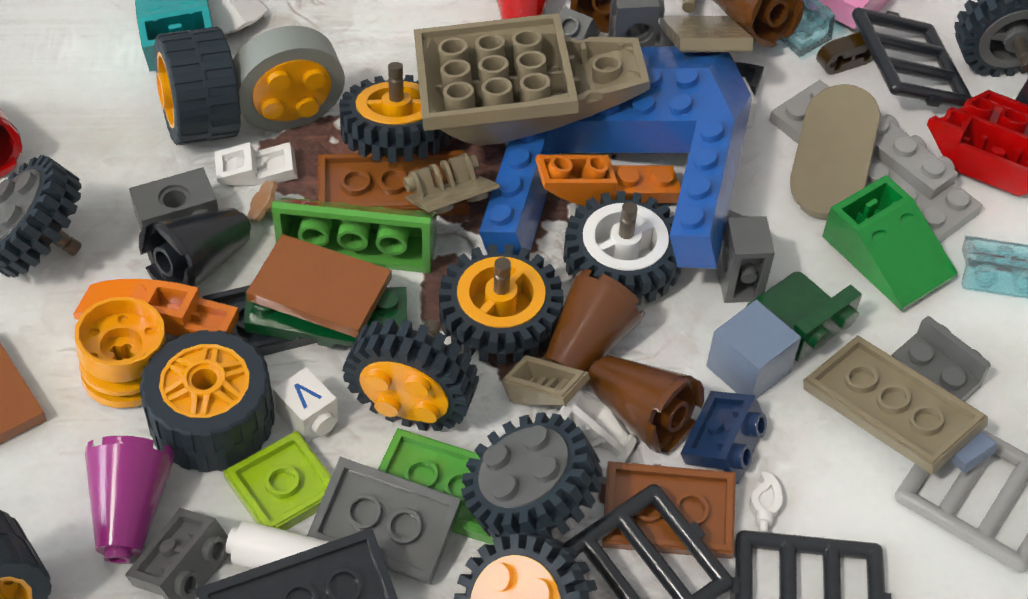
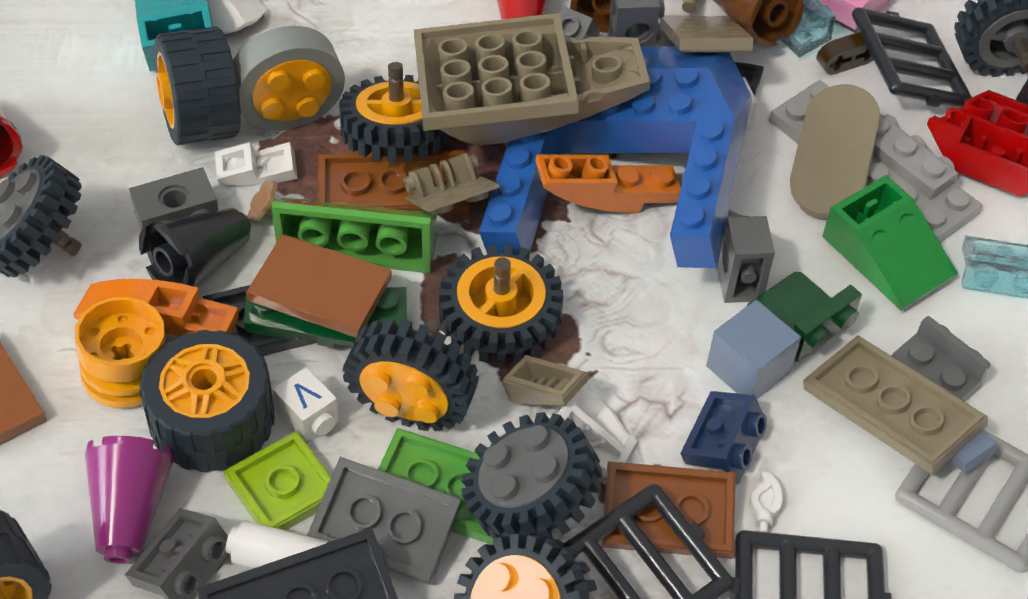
(592, 321): reddish brown cone -> none
(623, 242): wheel -> none
(648, 399): reddish brown cone -> none

